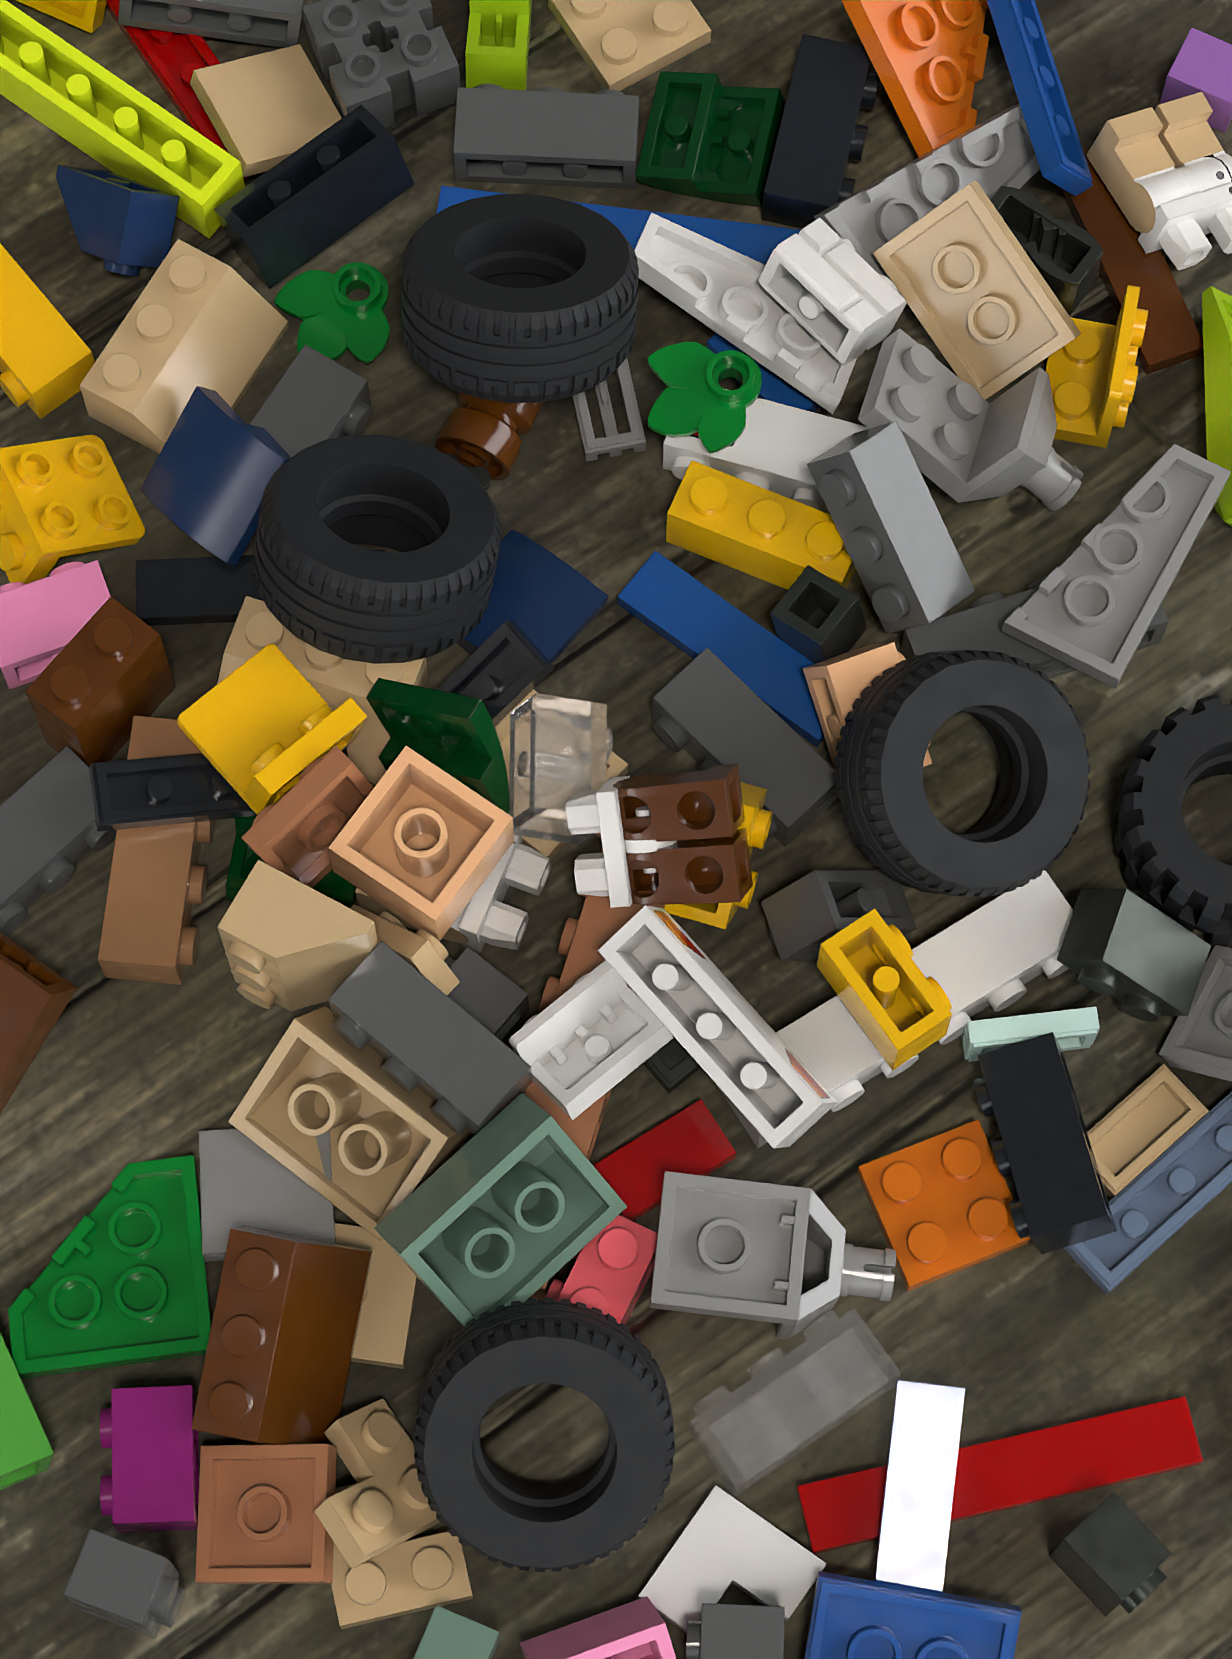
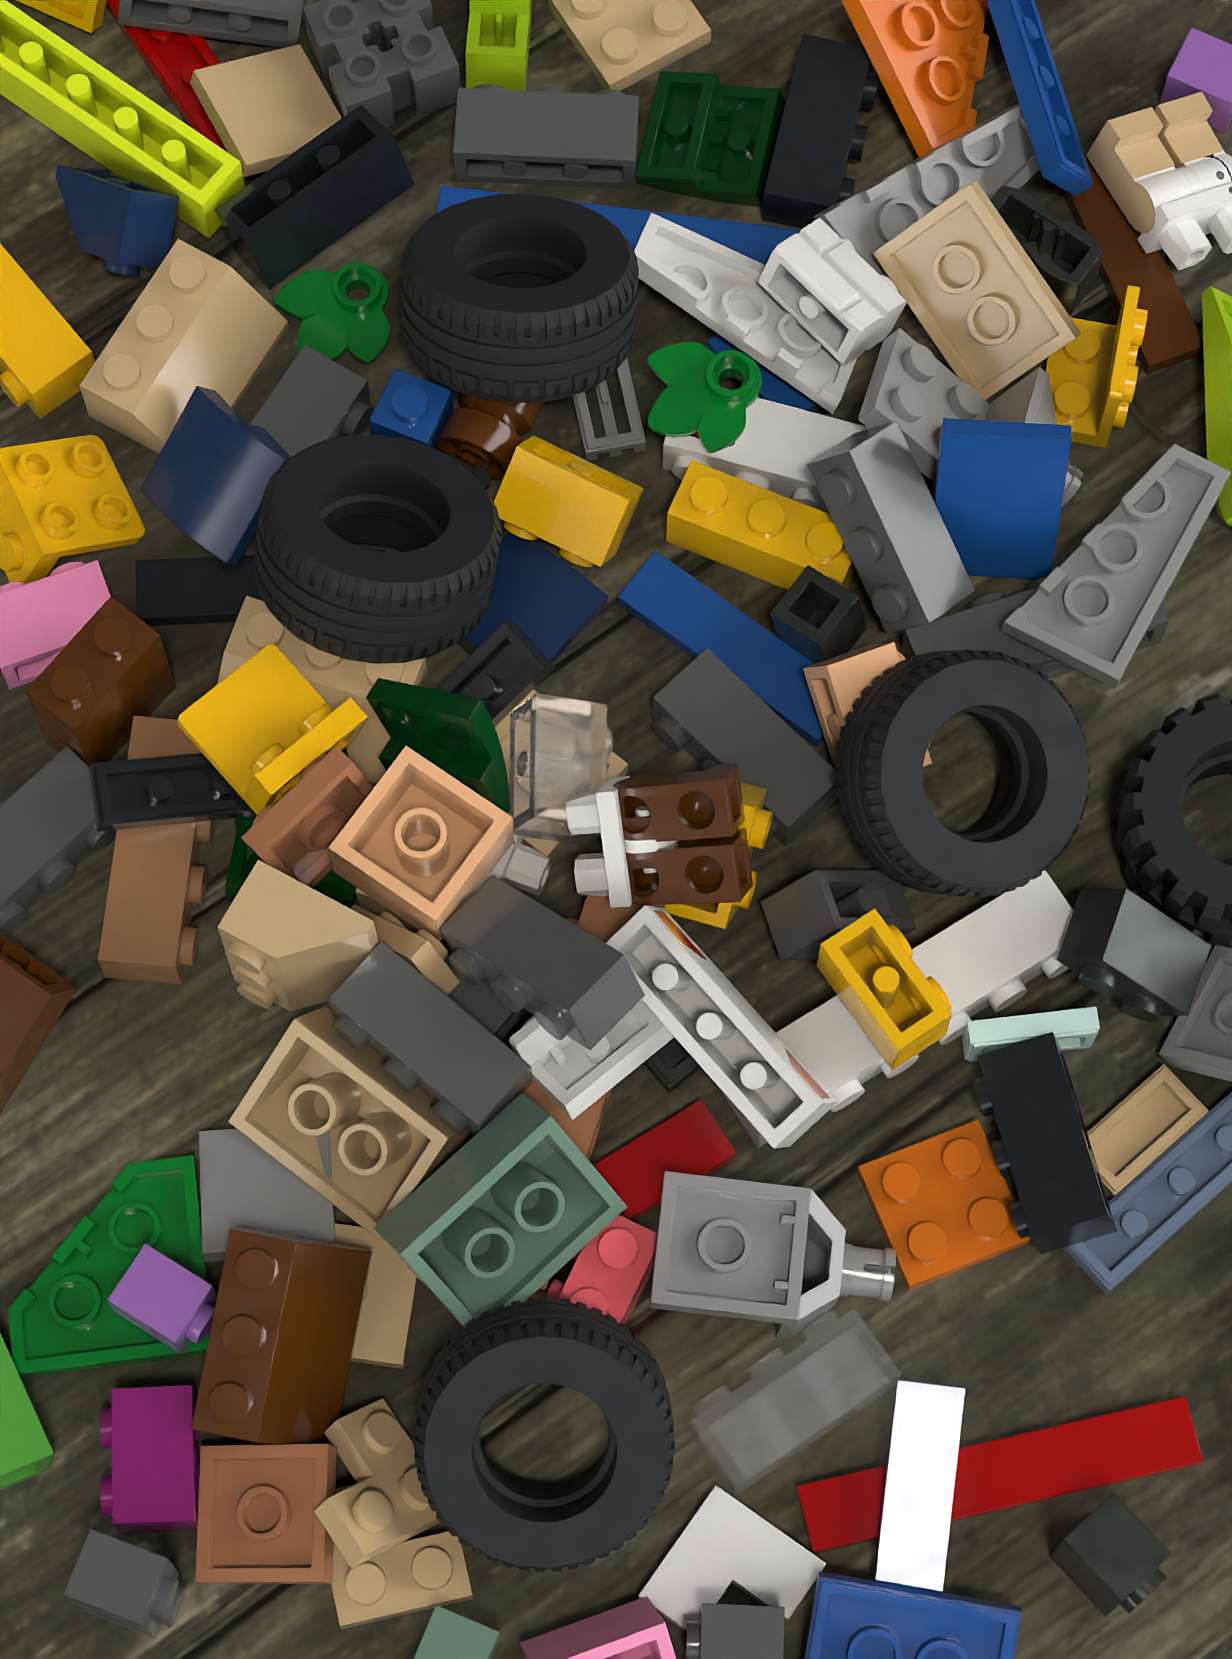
(165, 1300): none -> medium lavender brick
(412, 409): none -> blue brick
(540, 963): none -> dark grey brick
(566, 502): none -> yellow brick
(1002, 494): none -> blue tile

